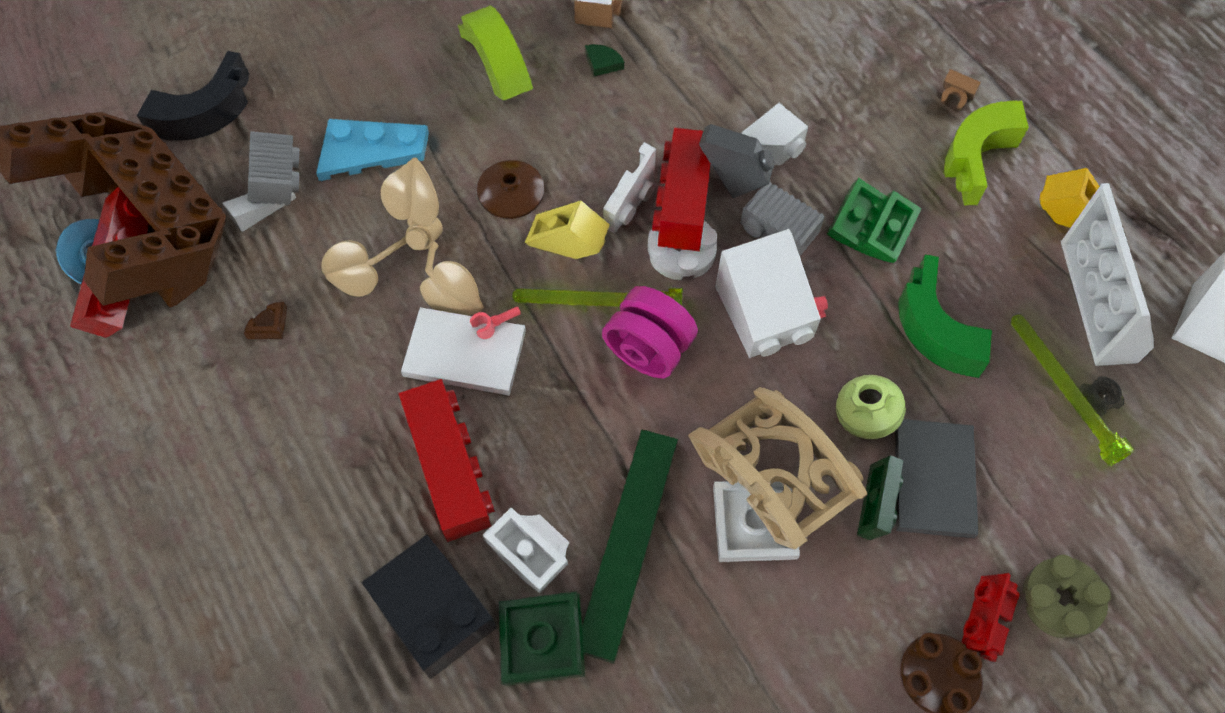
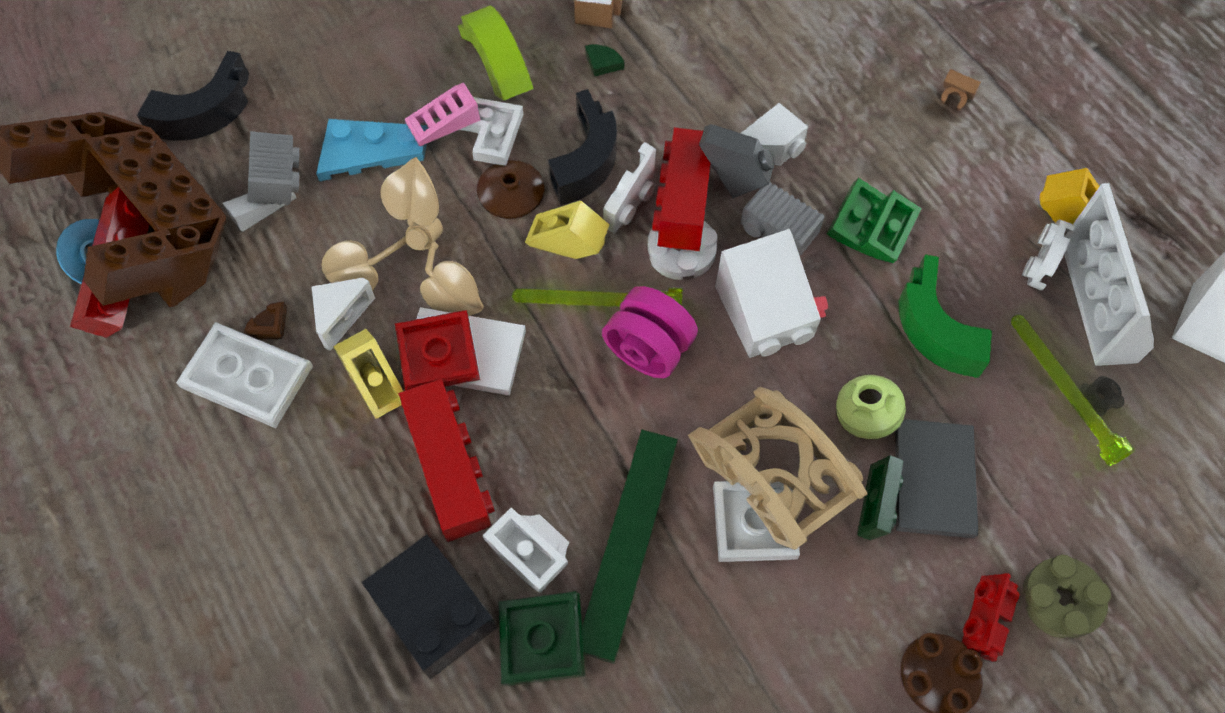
(245, 374): none -> white tile
(339, 307): none -> white slope
(370, 372): none -> light yellow slope
(437, 350): none -> red tile
(447, 102): none -> bright pink slope
(483, 318): coral hand -> none
(496, 130): none -> white plate
(589, 166): none -> black arch
(986, 128): lime arch -> none
(1050, 254): none -> white plate

